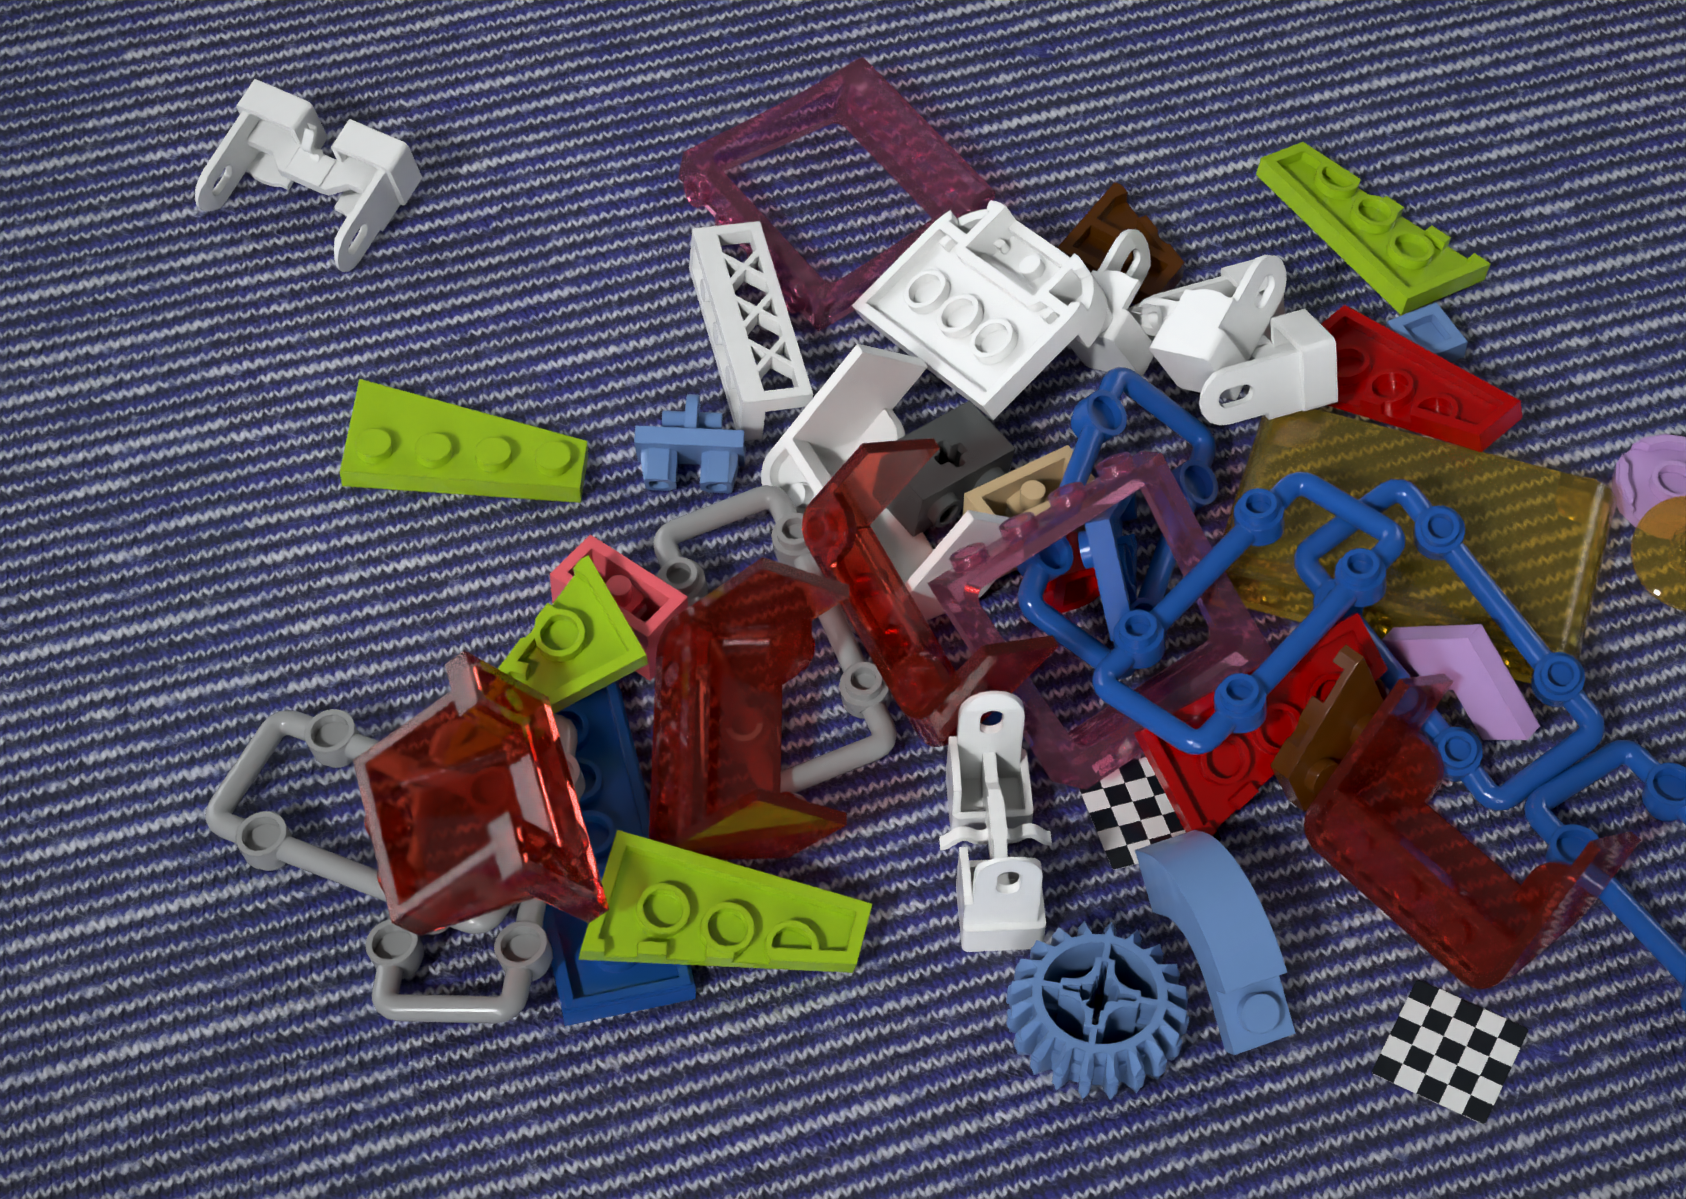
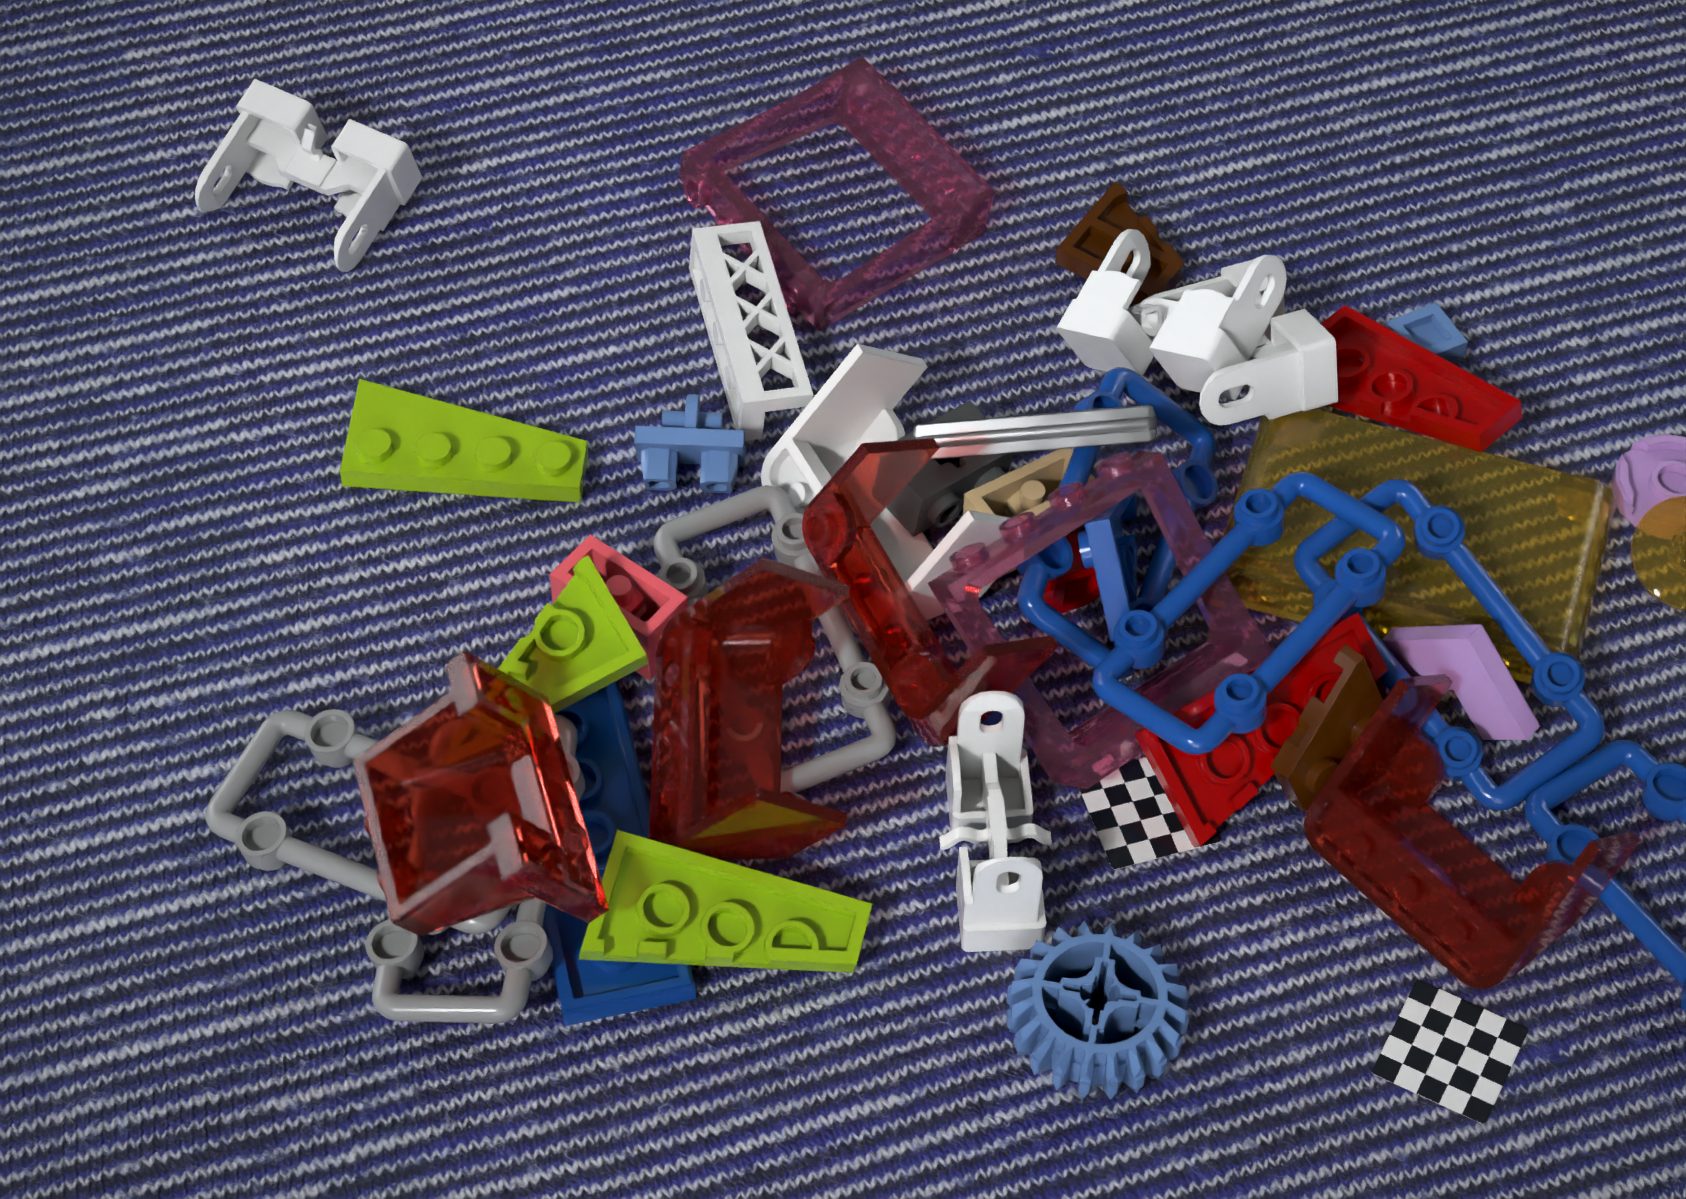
(985, 304): white plate -> none
(1041, 431): none -> axle
(1229, 932): medium blue arch -> none
(1368, 231): lime wing -> none

